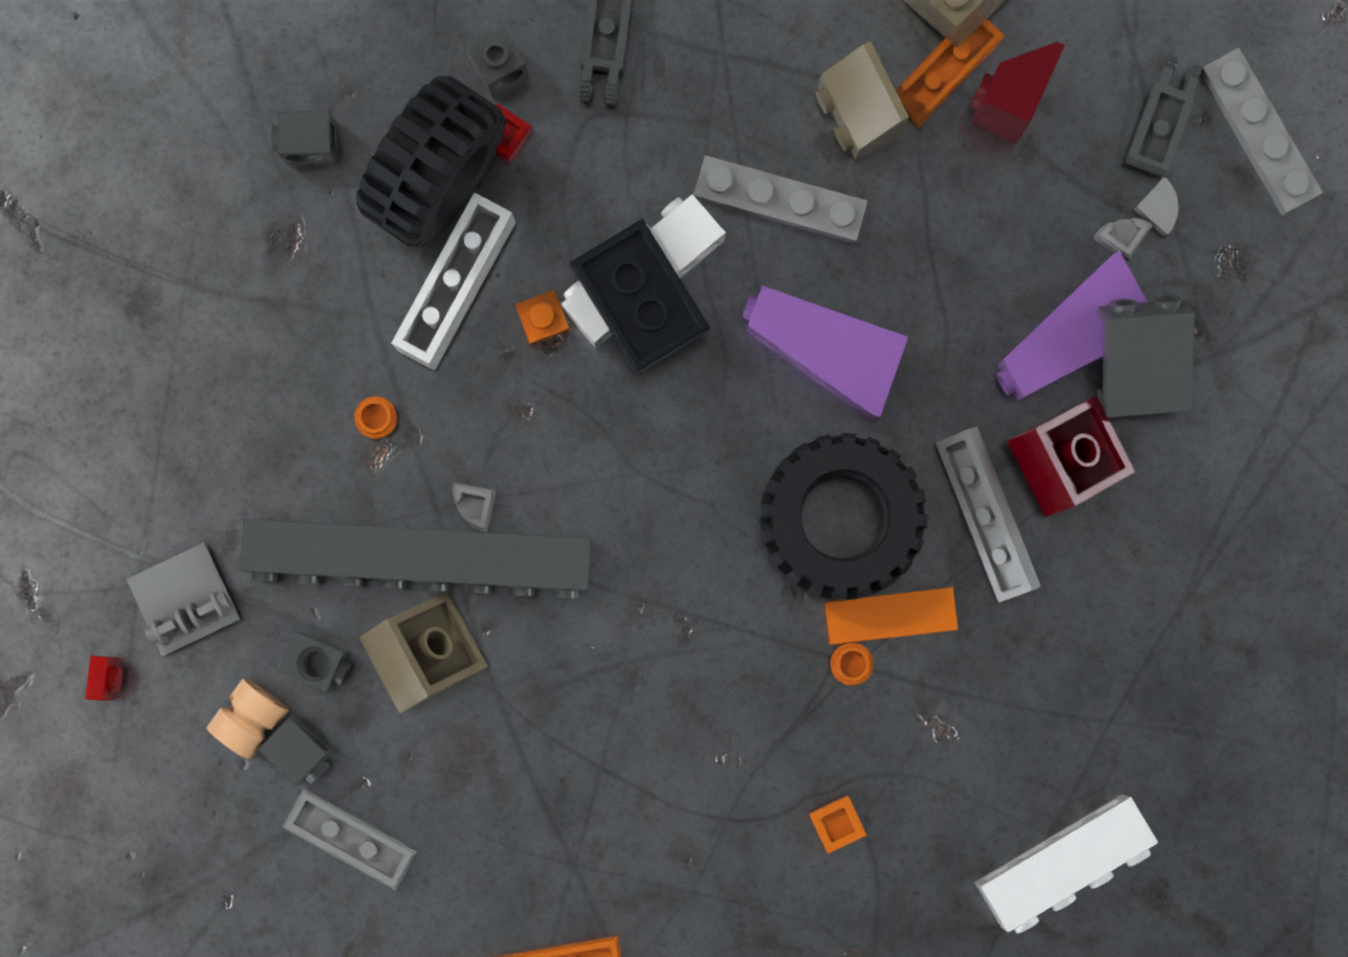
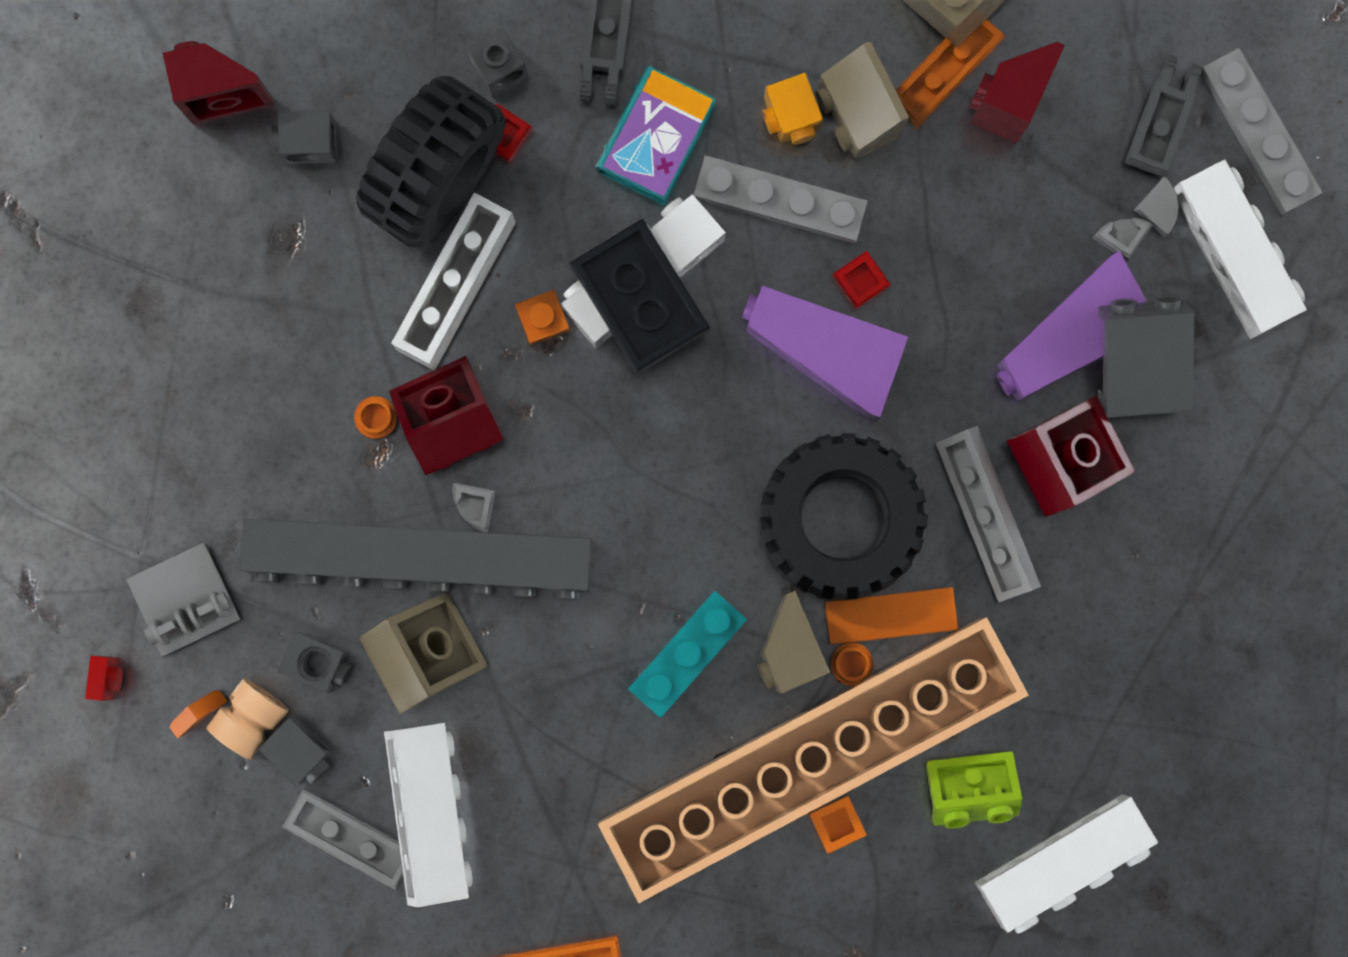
(197, 713): none -> orange tile
(211, 84): none -> dark red slope
(427, 815): none -> white brick
(445, 416): none -> dark red slope
(655, 135): none -> piece
(687, 654): none -> teal brick
(791, 649): none -> dark tan slope
(792, 110): none -> light orange brick
(812, 759): none -> light nougat brick
(861, 280): none -> red tile
(974, 789): none -> lime bracket
(1239, 249): none -> white brick

